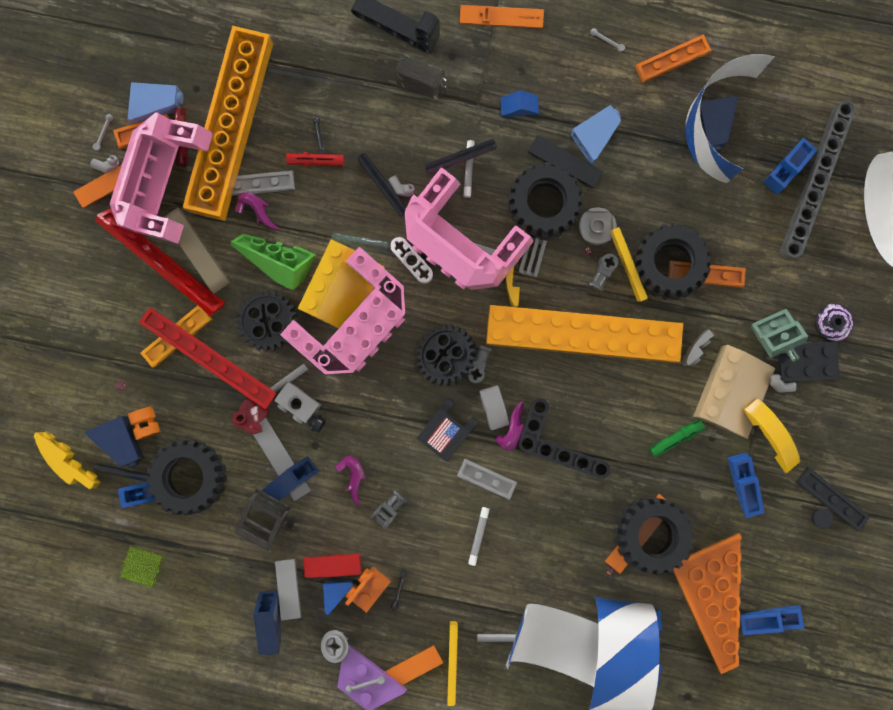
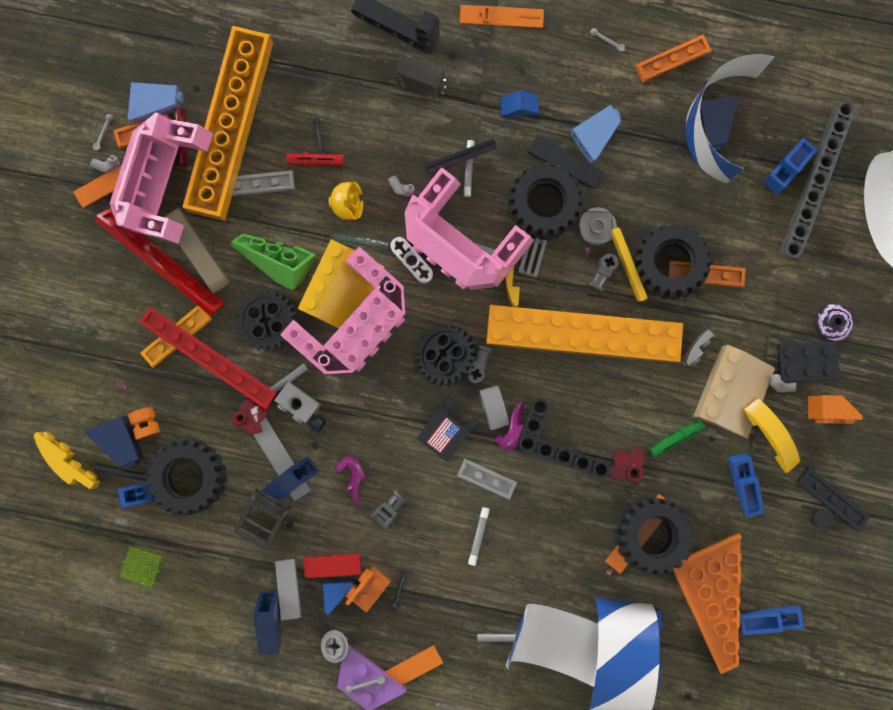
(257, 205): magenta piece -> none
(346, 201): none -> yellow cylinder
(382, 184): black axle -> none
(452, 663): yellow tile -> none
(625, 463): none -> dark red plate
(780, 334): sand green plate -> none
(832, 410): none -> orange slope

